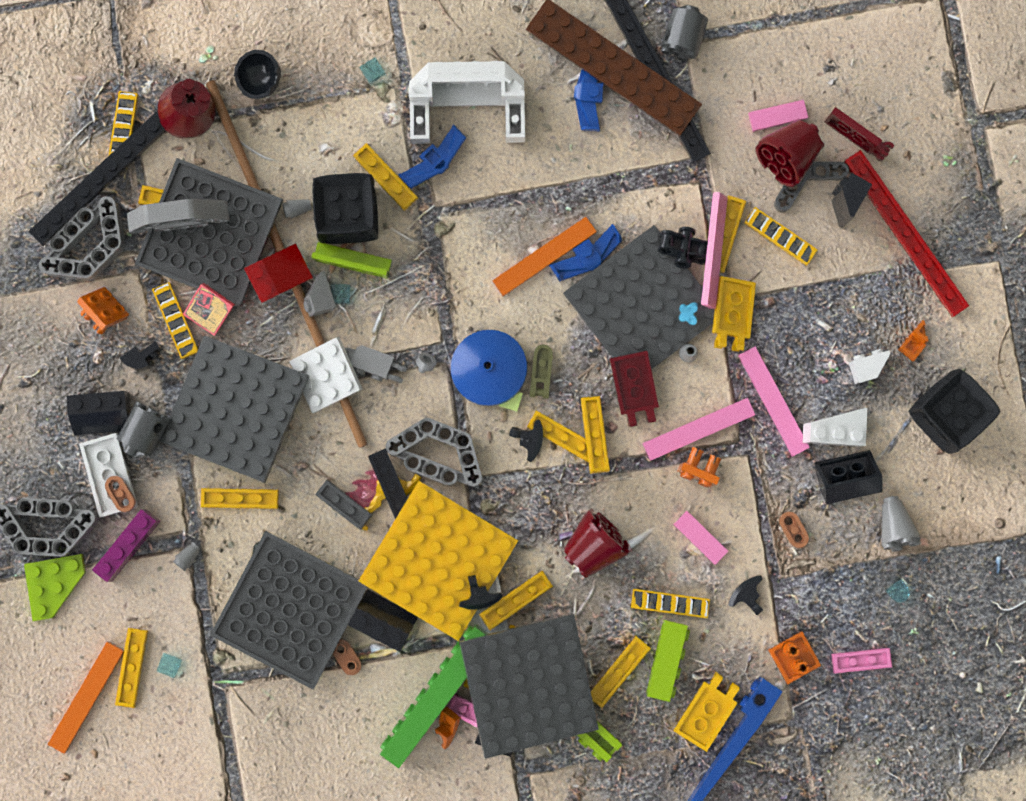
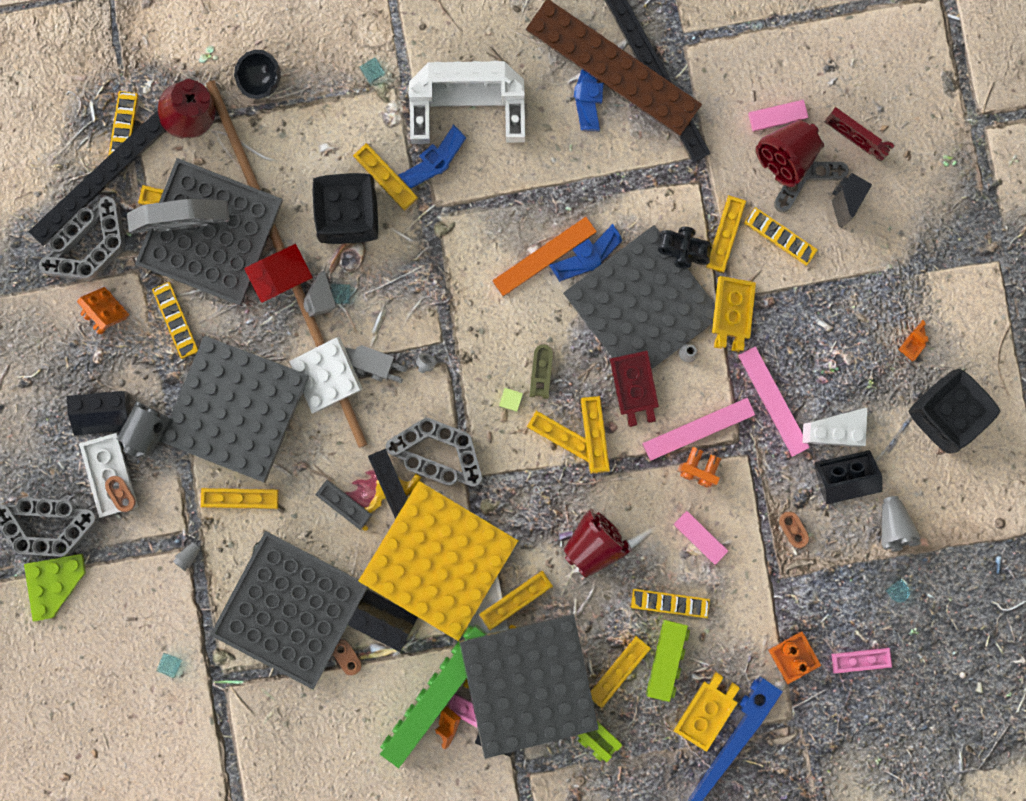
(86, 697): orange tile -> none
(126, 545): magenta brick -> none
(131, 667): yellow tile -> none
(139, 359): black brick -> none
(208, 309): tile -> none
(296, 207): light grey cone -> none
(352, 260): lime fence -> none
(479, 596): black piece -> none
(498, 382): blue dish -> none
(531, 439): black piece -> none
(684, 32): dark grey cylinder -> none
(687, 313): medium azure piece -> none
(714, 250): bright pink tile -> none
(747, 593): black piece -> none
(868, 367): white slope -> none
(908, 235): red plate -> none

